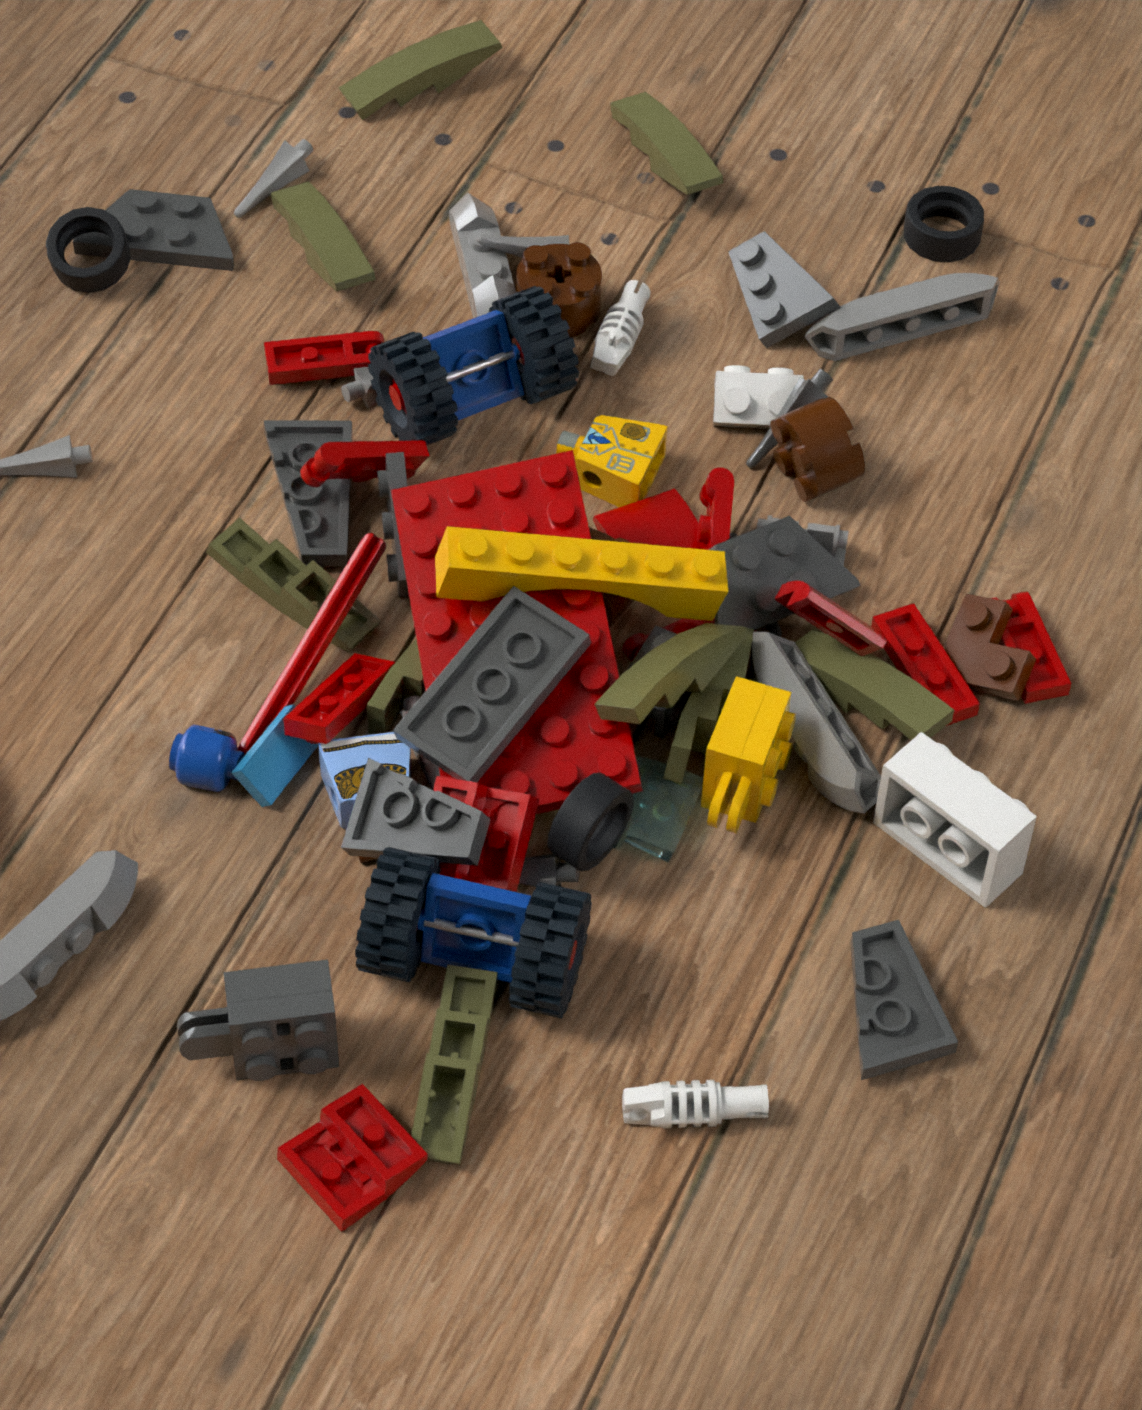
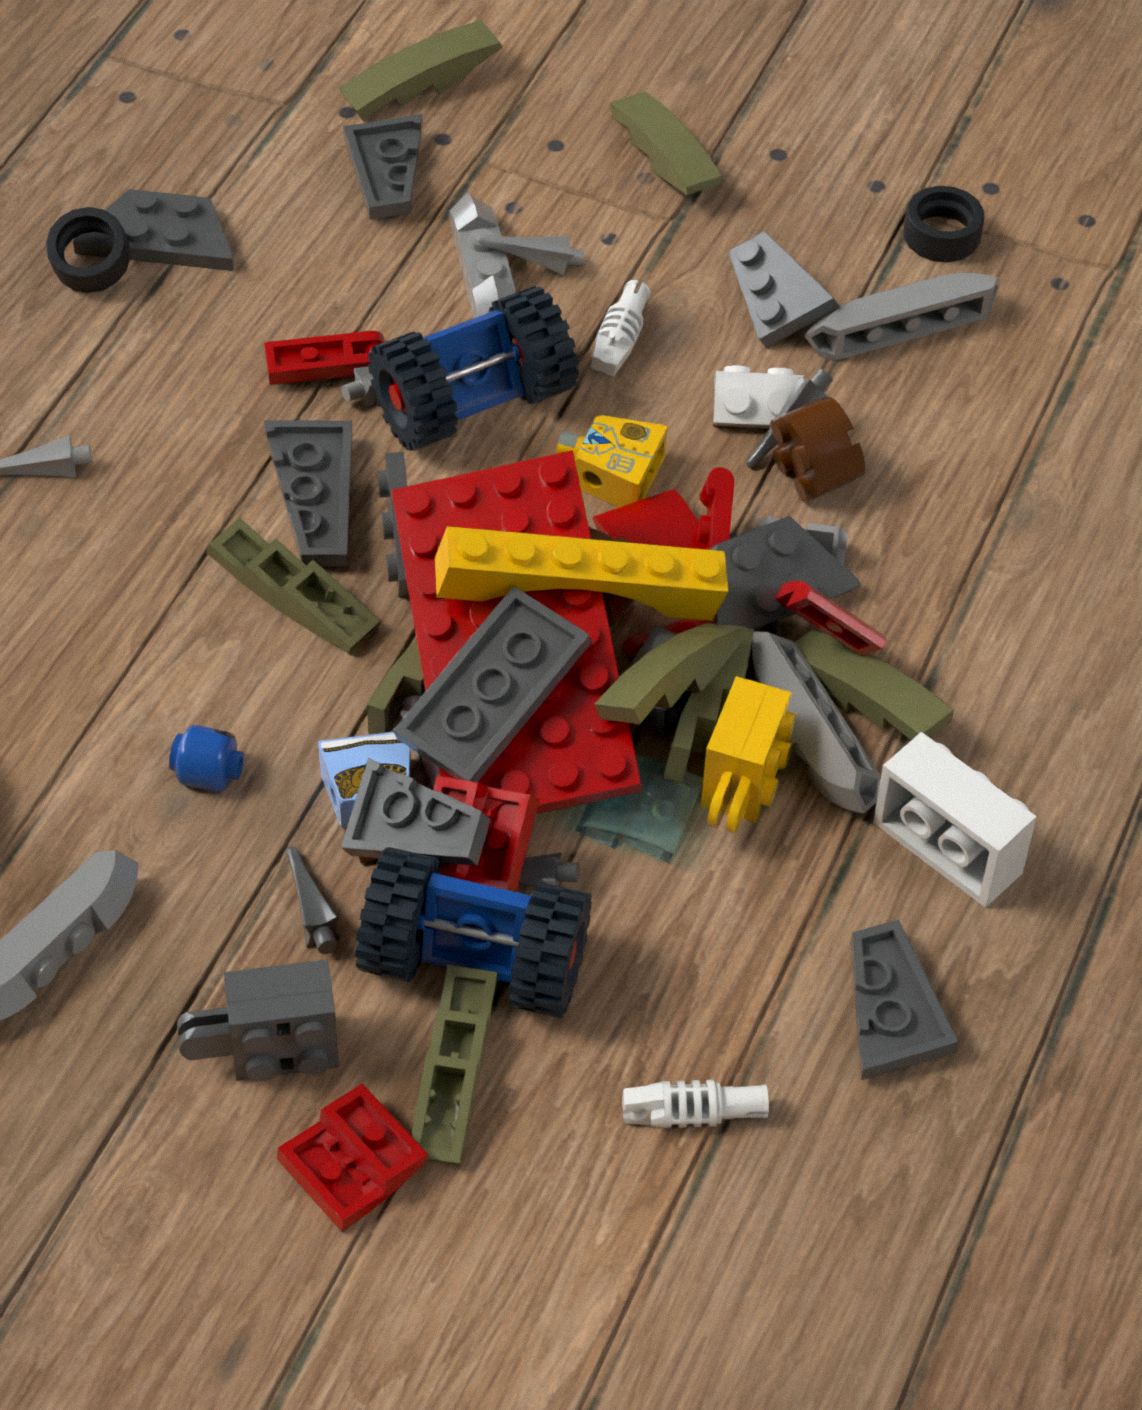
(272, 761): dark azure tile -> none
(285, 167): light grey piece -> none
(316, 913): none -> dark grey piece
(317, 636): red axle -> none
(324, 236): olive slope -> none
(337, 699): red plate -> none
(360, 460): red plate -> none
(385, 162): none -> dark grey wing
(569, 277): reddish brown brick -> none
(590, 821): black tyre -> none
(921, 657): red plate -> none
(977, 653): reddish brown plate -> none
(1028, 633): red plate -> none

